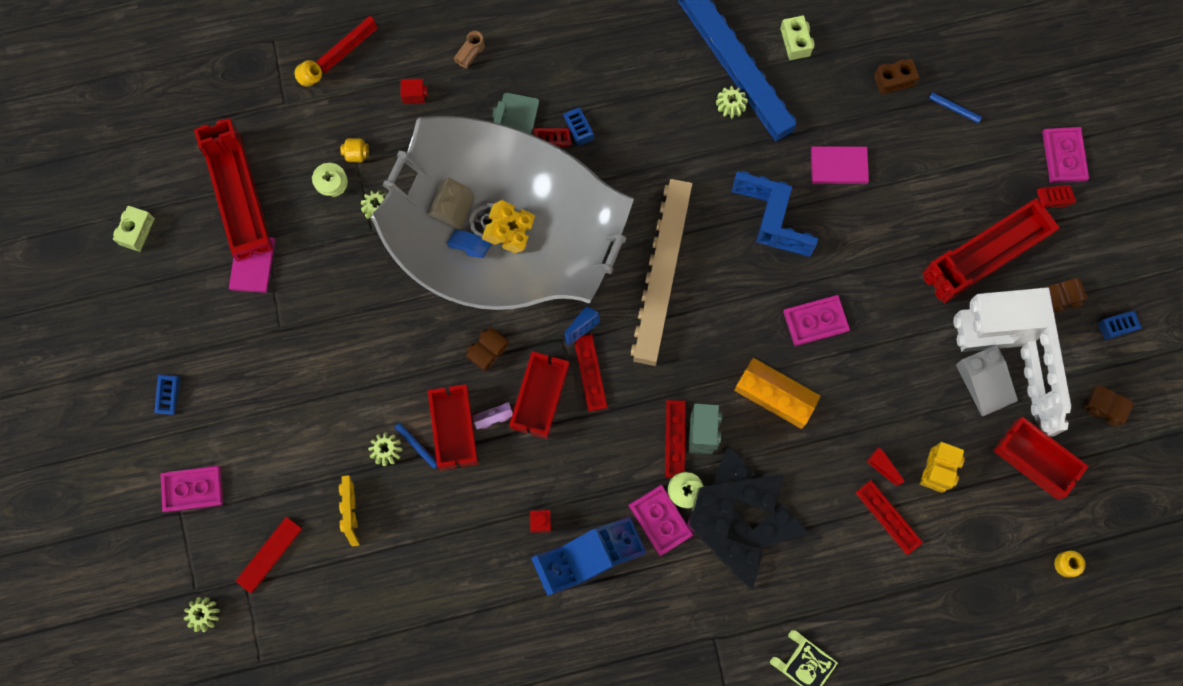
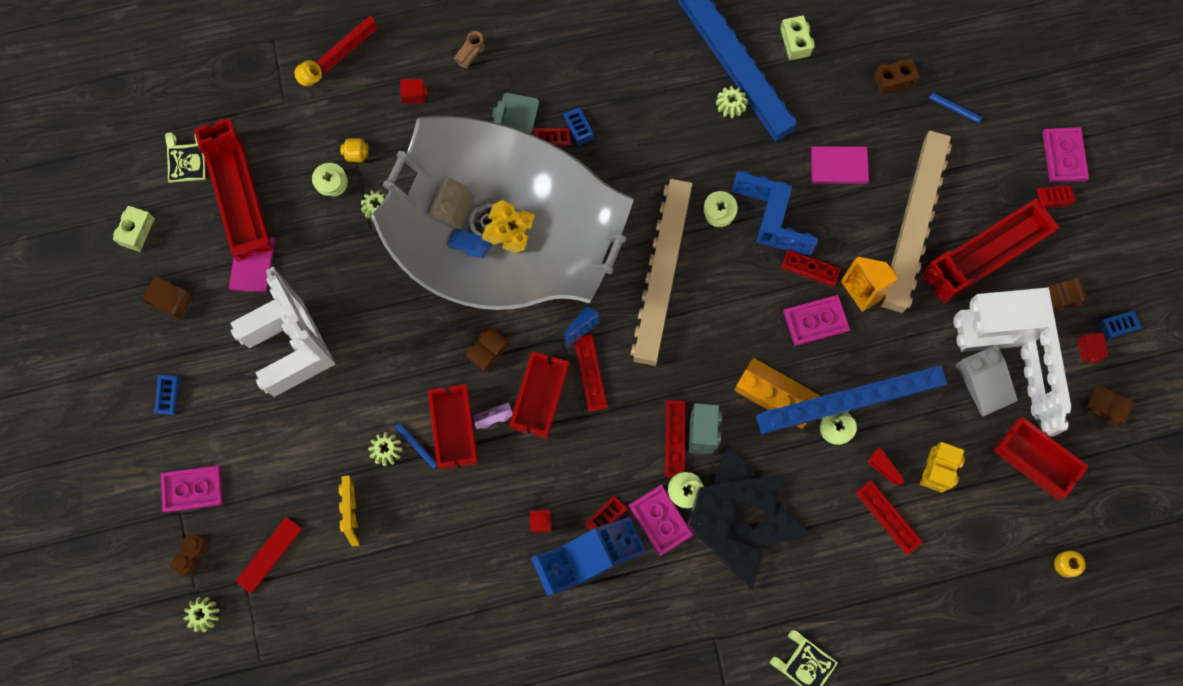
(167, 297): none -> reddish brown piece
(184, 161): none -> flag
(188, 559): none -> reddish brown brick
(285, 314): none -> white bracket
(590, 525): none -> red slope
(712, 204): none -> yellowish green piece
(800, 265): none -> red tile
(847, 428): none -> yellowish green piece
(850, 399): none -> blue brick
(868, 281): none -> light orange slope
(916, 220): none -> tan brick
(1092, 348): none -> red brick

